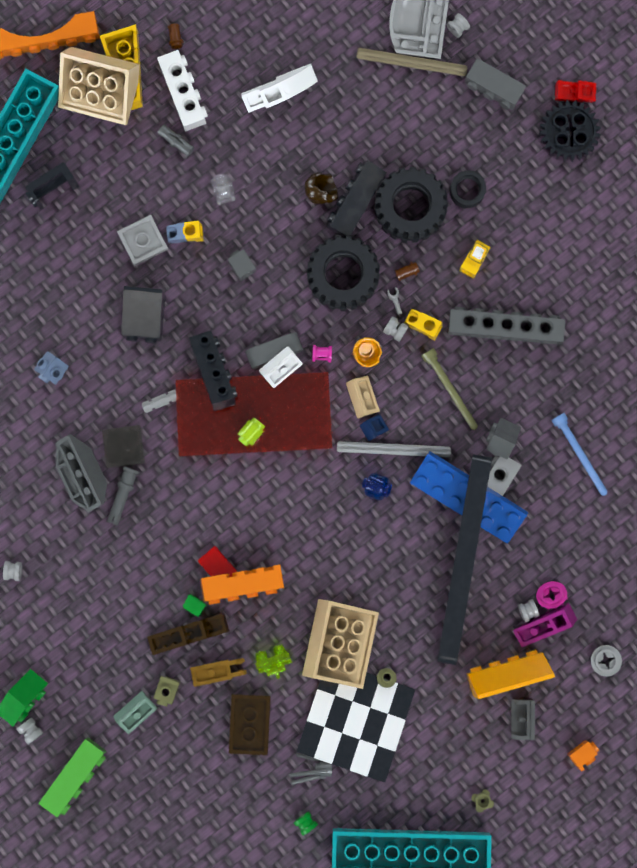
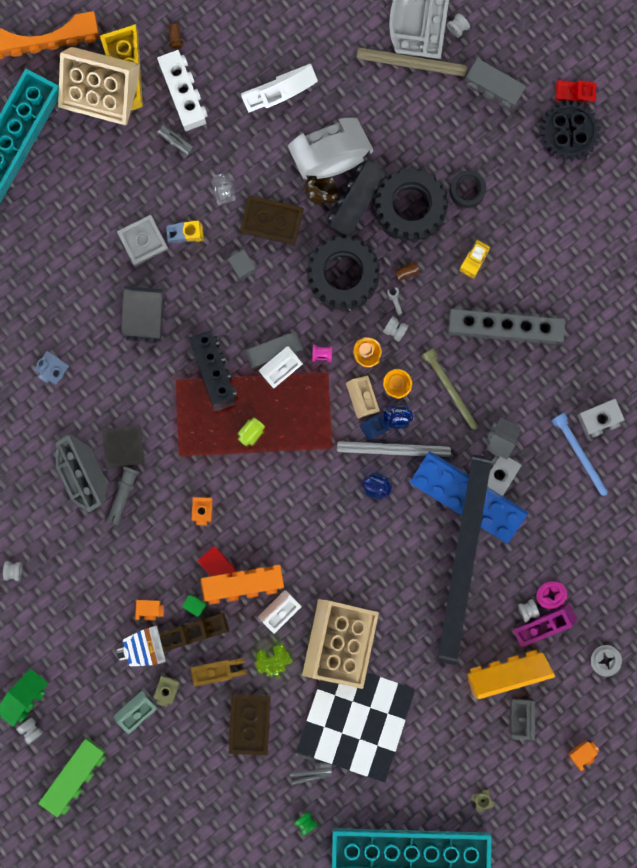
(49, 182): black panel -> none
(142, 648): none -> torso
(149, 609): none -> orange brick
(159, 401): light grey axle -> none
(207, 504): none -> orange brick
(271, 220): none -> dark brown plate
(279, 611): none -> white slope
(330, 149): none -> light grey slope
(386, 684): olive plate -> none
(397, 383): none -> light orange hair
(397, 416): none -> clear blue head
(424, 324): yellow leg -> none
(609, 410): none -> light grey brick

